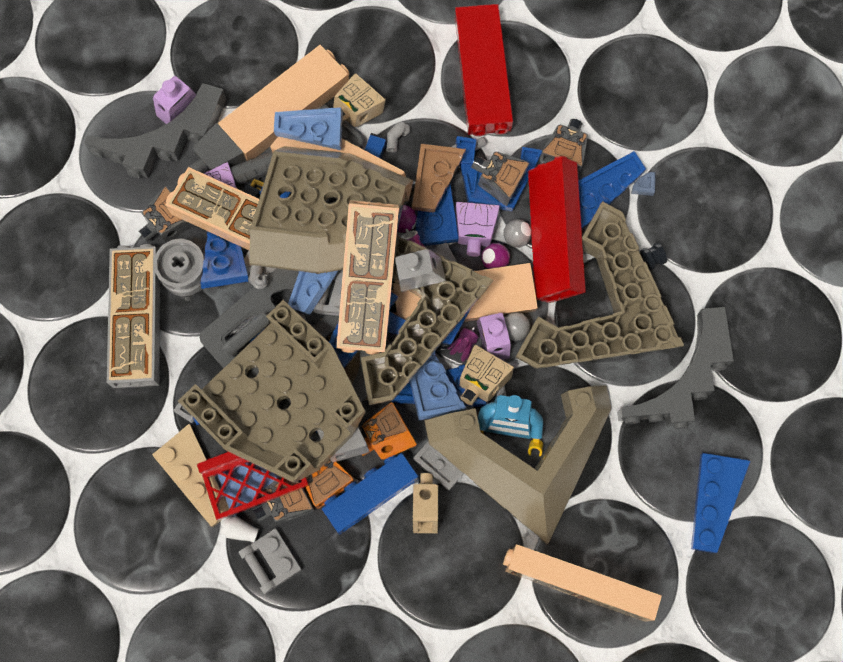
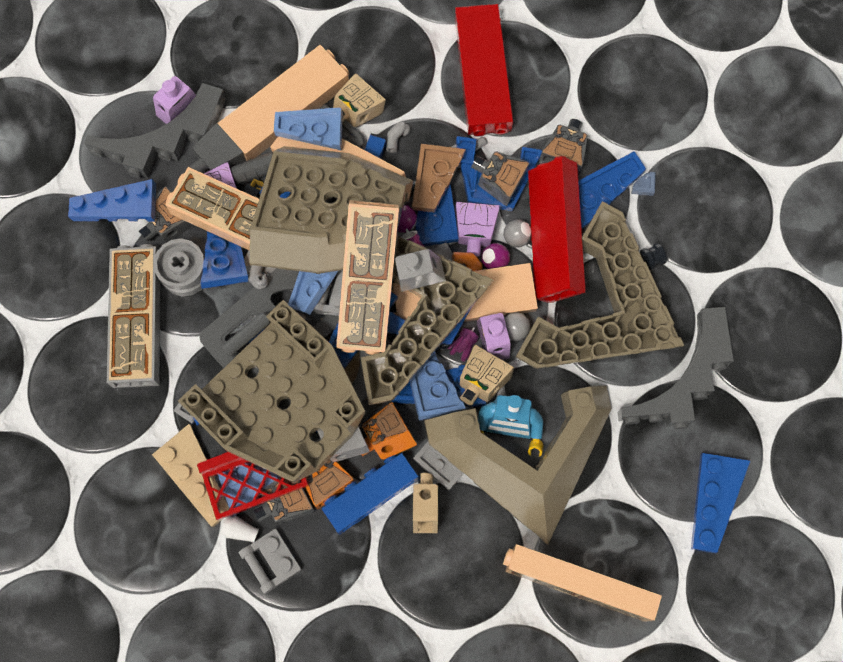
(123, 202): none -> wing
(468, 259): none -> orange arm

